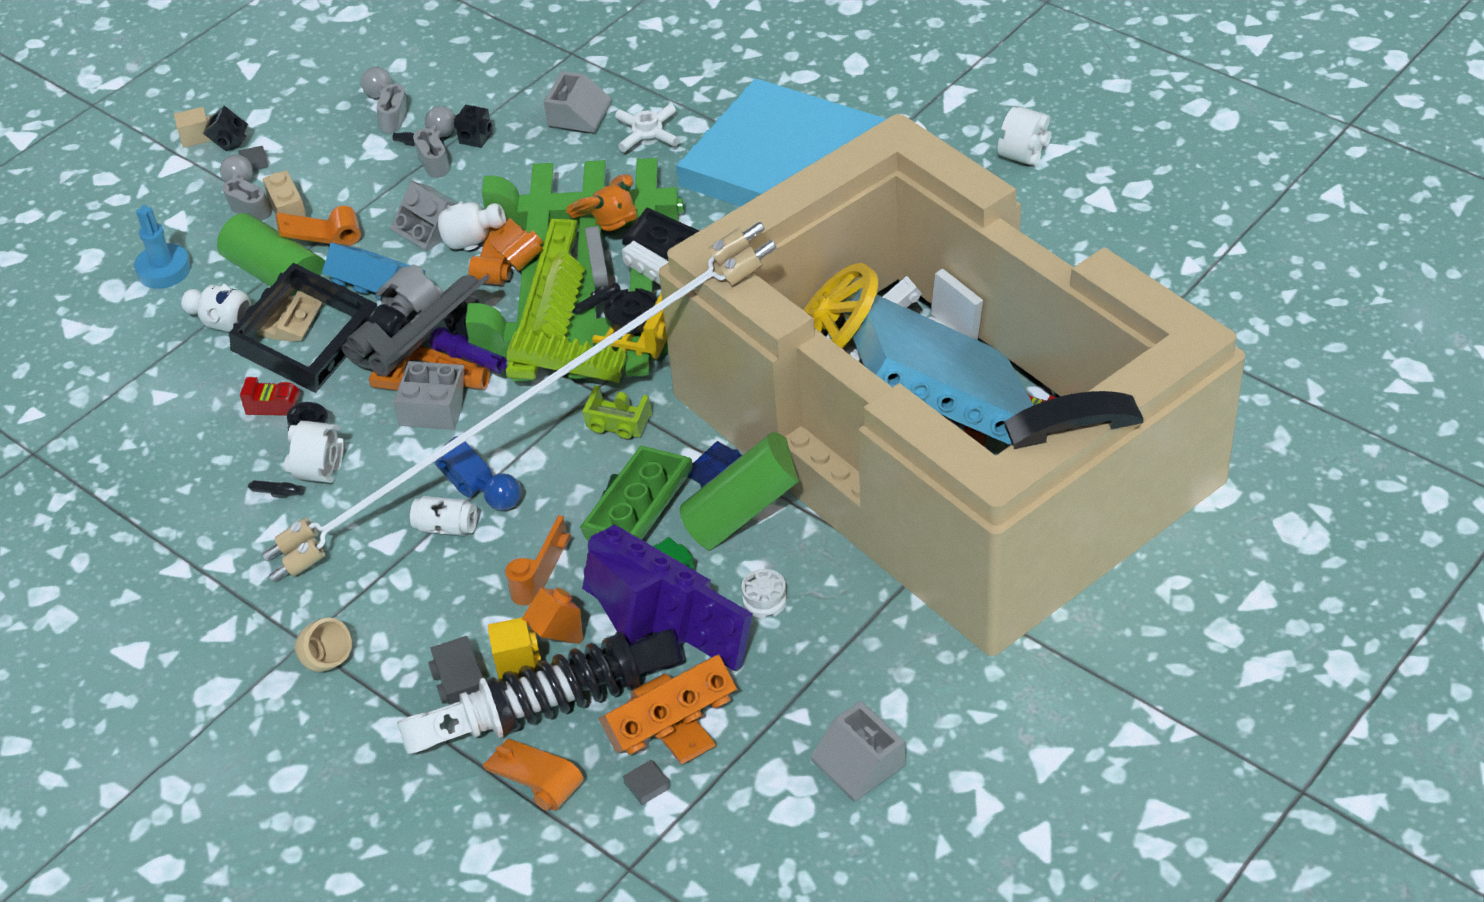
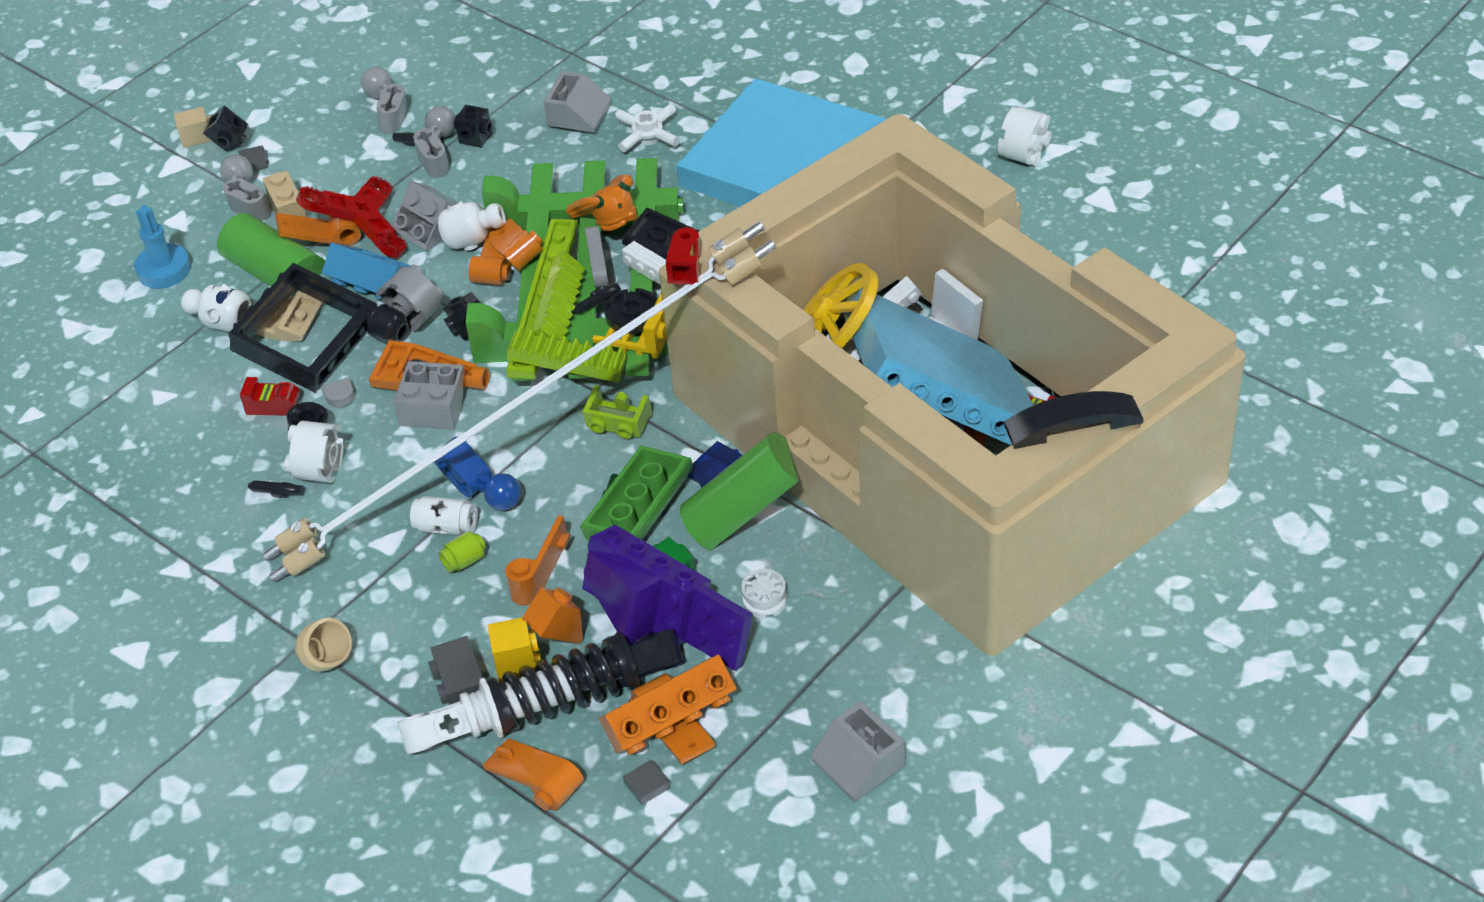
(338, 393): none -> light grey tile
(361, 209): none -> red piece
(377, 351): dark grey panel -> none
(459, 347): dark purple pin -> none
(462, 551): none -> lime brick
(683, 257): none -> red leg

